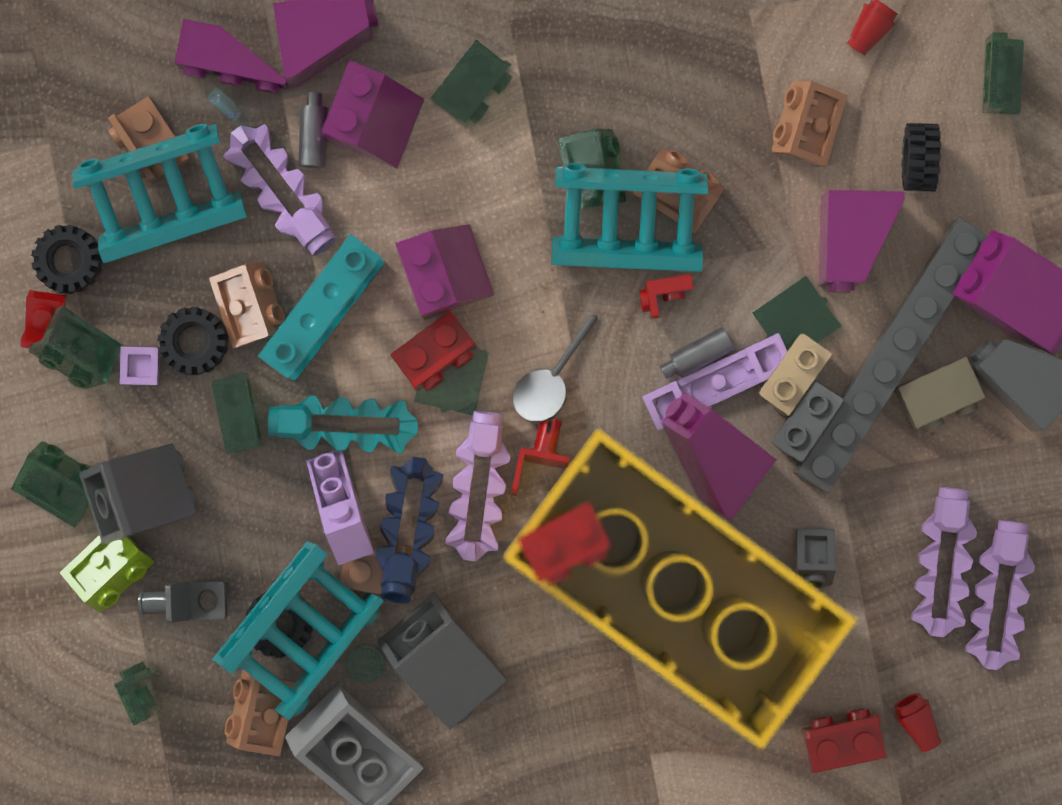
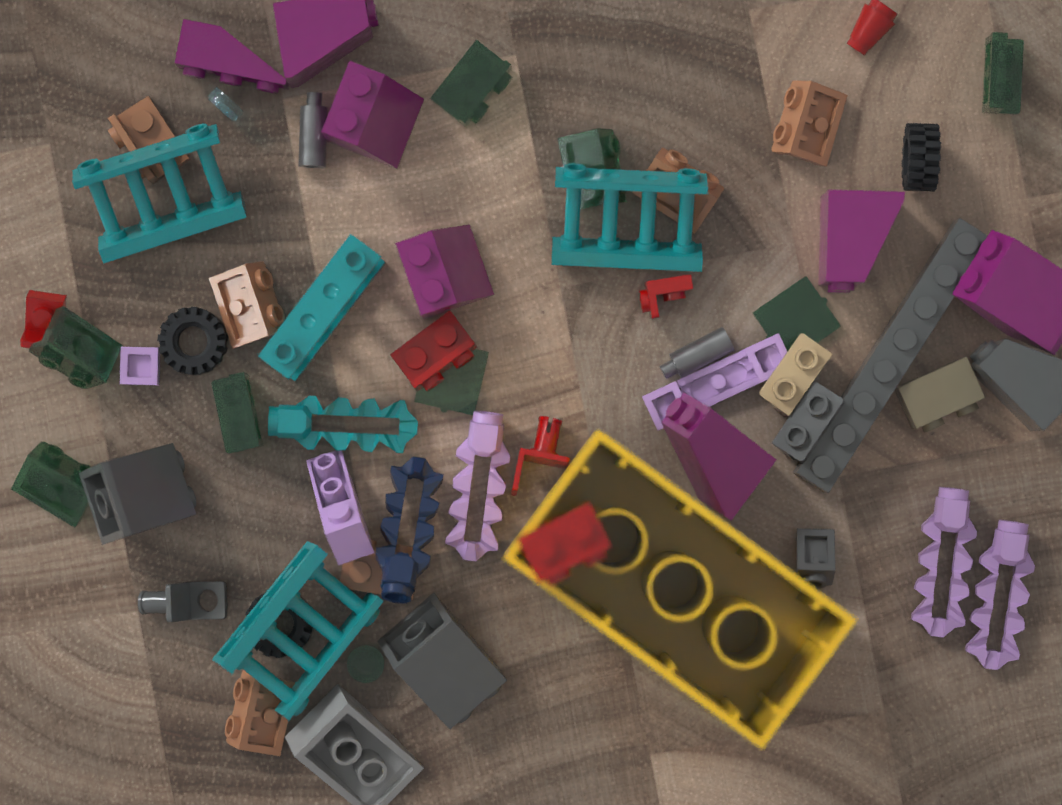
(44, 255): black tyre -> none
(106, 571): lime bracket -> none
(135, 698): clear green bracket -> none
(307, 223): lavender sword -> none
(543, 392): piece -> none
(844, 741): red bracket -> none
(918, 721): red cone -> none

